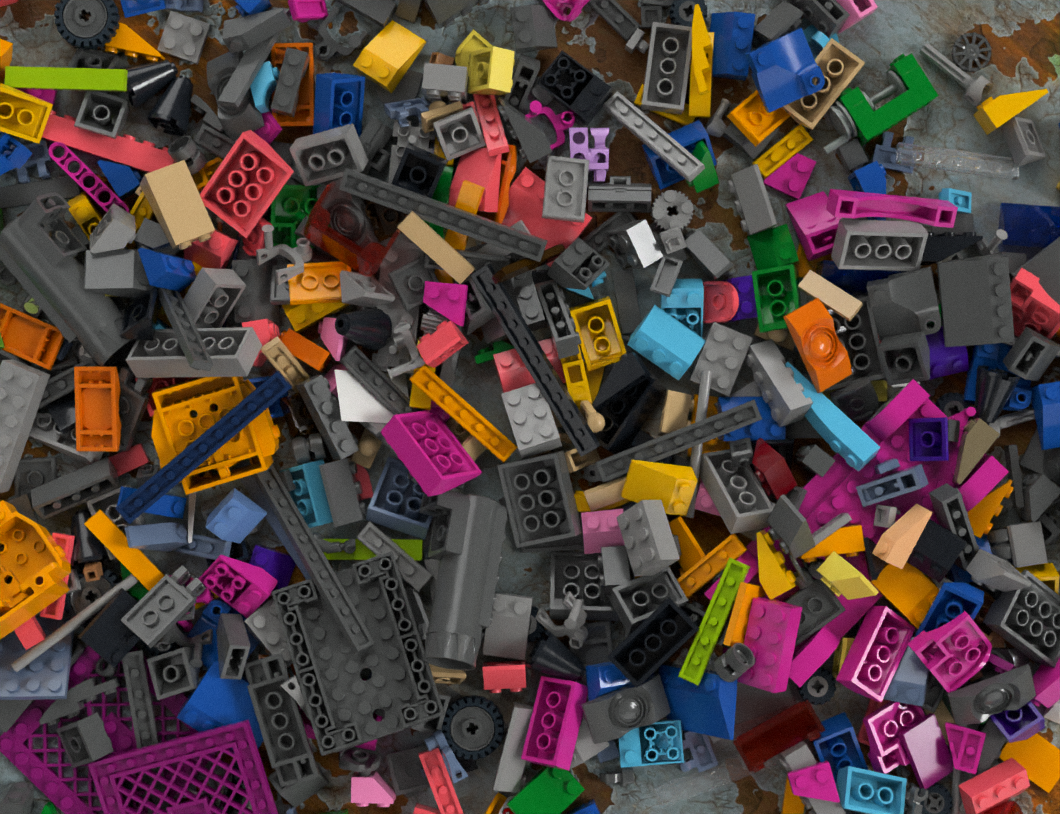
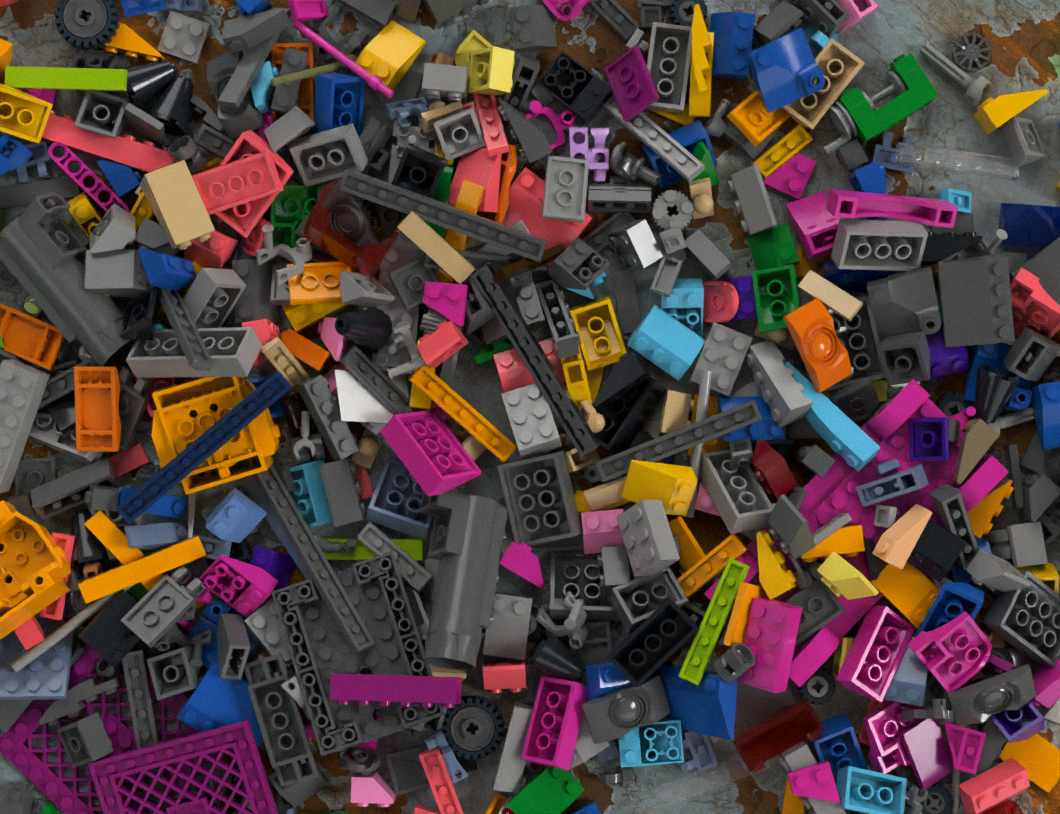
(102, 498): none -> dark grey brick
(142, 569): none -> light orange tile
(144, 124): none -> dark grey tile
(238, 182): none -> coral tile
(288, 129): none -> light grey slope
(304, 442): none -> light grey piece
(311, 72): none -> olive piece
(373, 81): none -> dark pink bar
(395, 688): none -> magenta brick
(523, 563): none -> dark pink slope
(630, 167): none -> dark grey piece
(631, 83): none -> magenta tile
(701, 197): none -> tan tile
(940, 710): none -> dark grey piece

